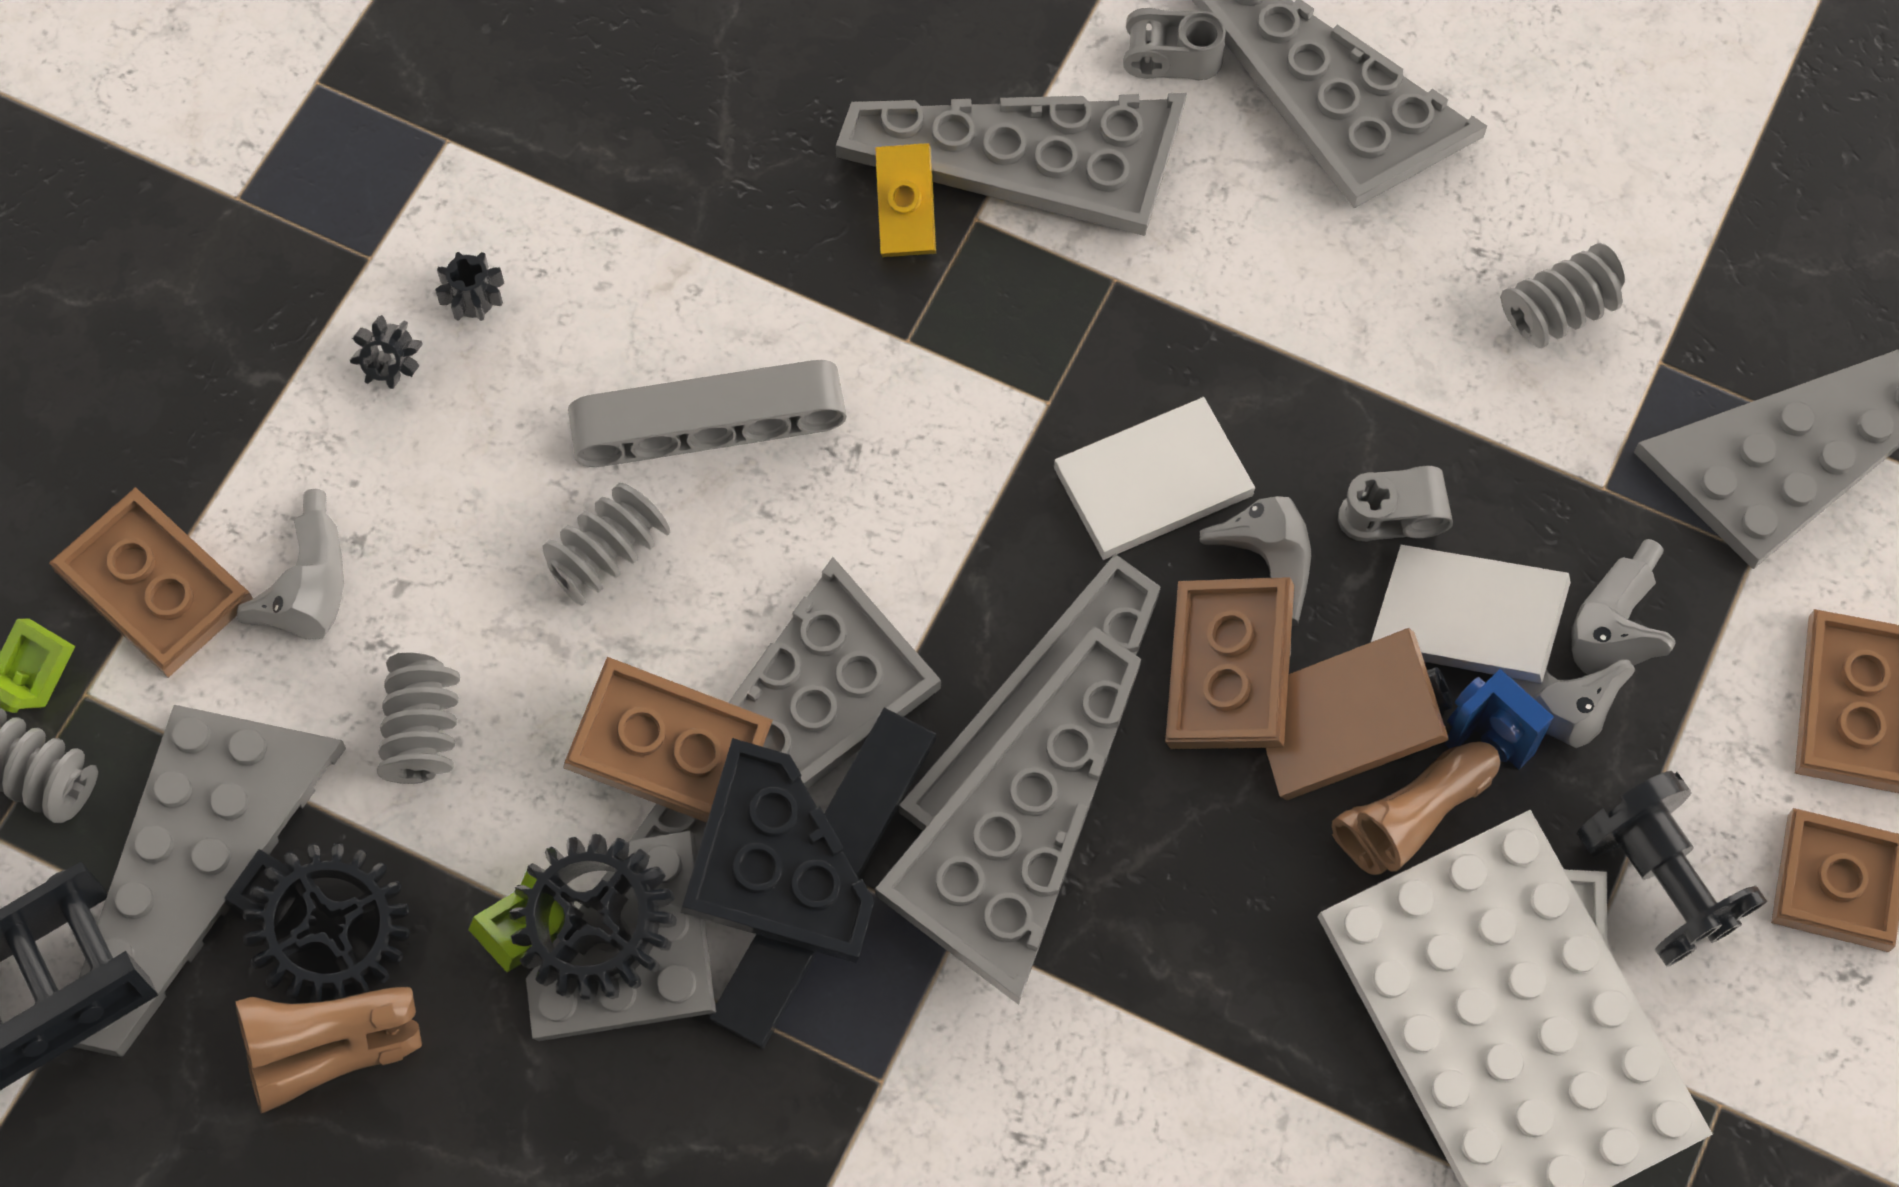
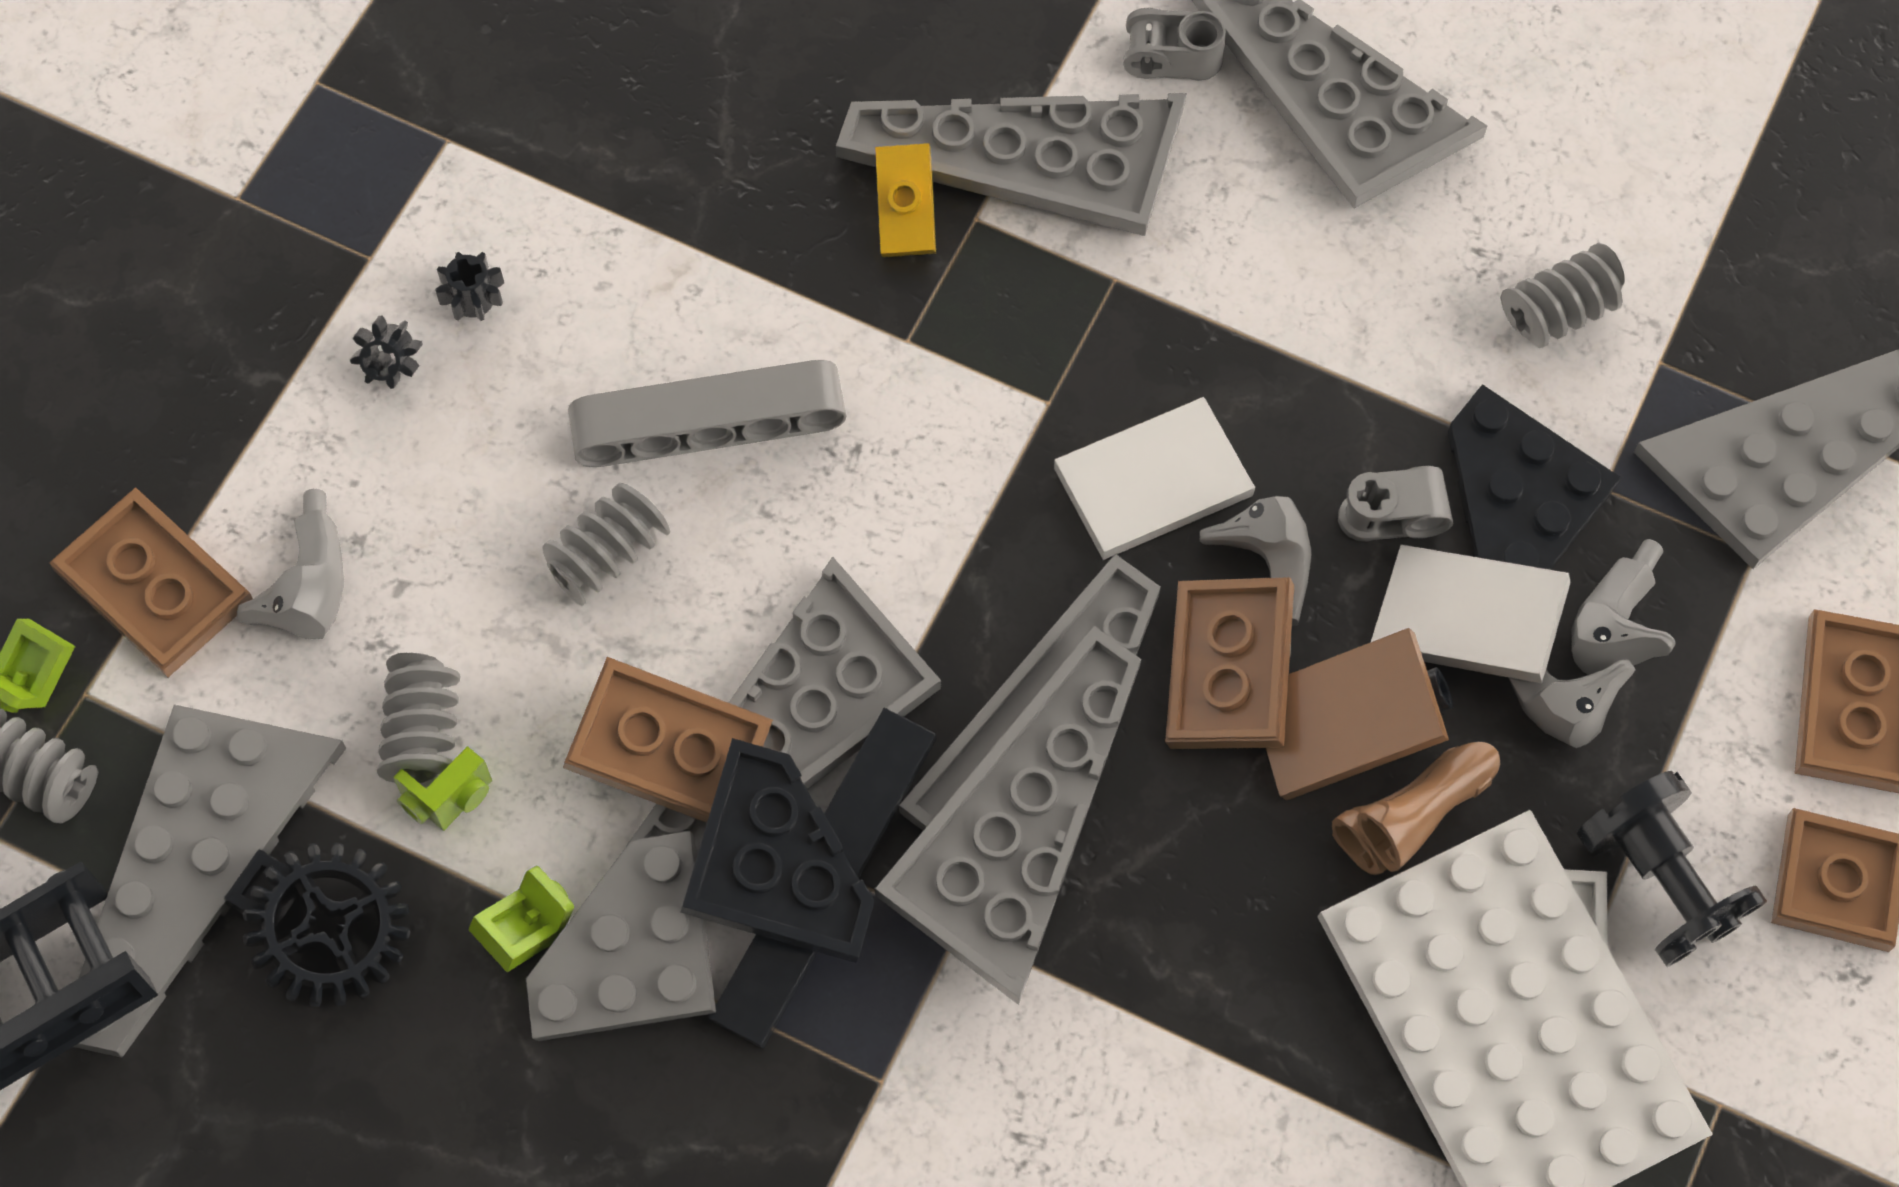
(312, 1043): medium nougat piece -> none
(455, 790): none -> lime bracket
(574, 938): black gear -> none
(1502, 716): blue bracket -> none
(1522, 483): none -> black plate

